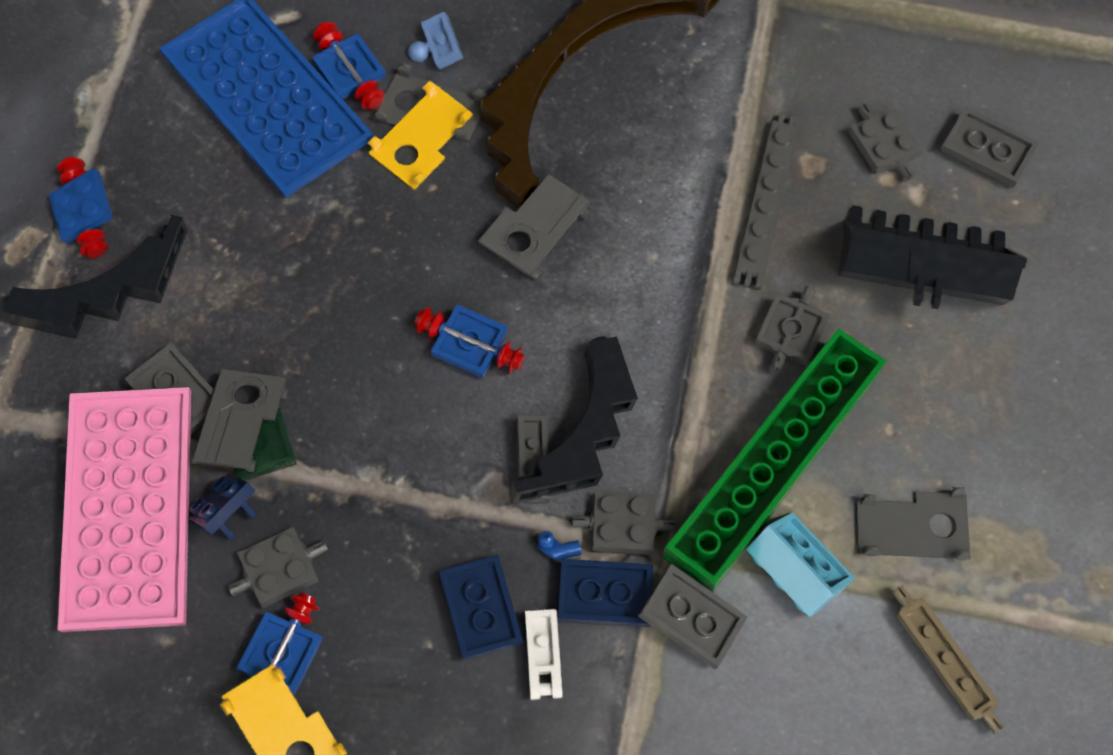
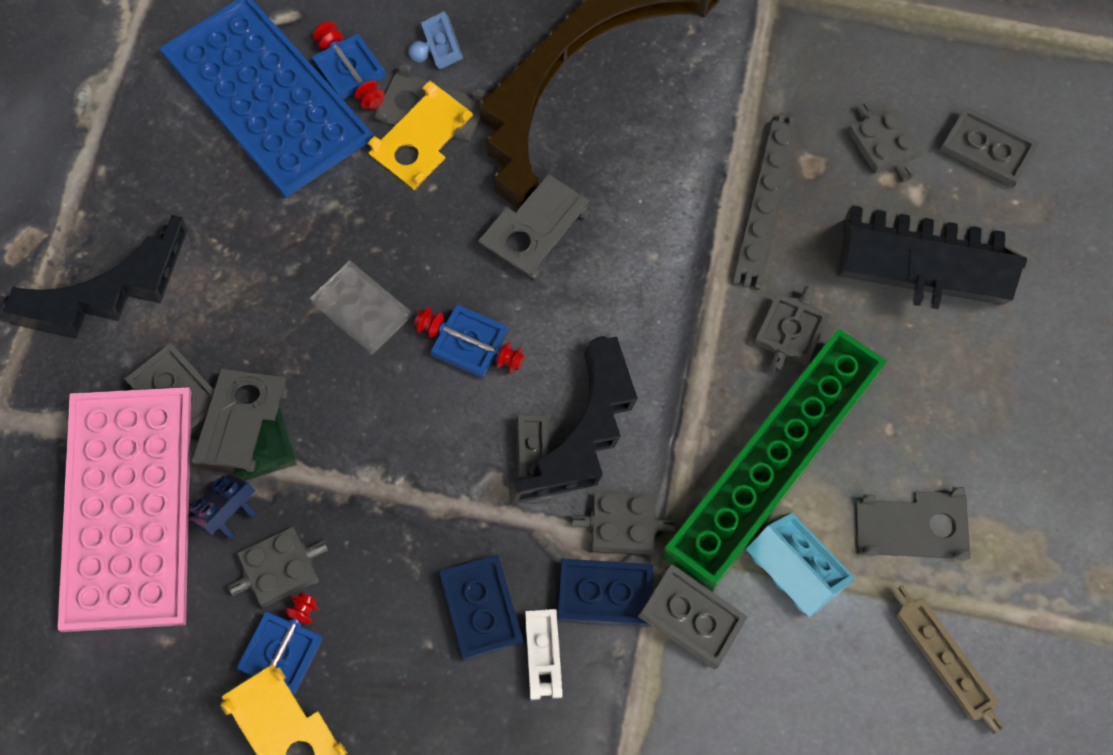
(81, 207): blue plate -> none
(360, 307): none -> clear plate
(555, 549): blue arm -> none

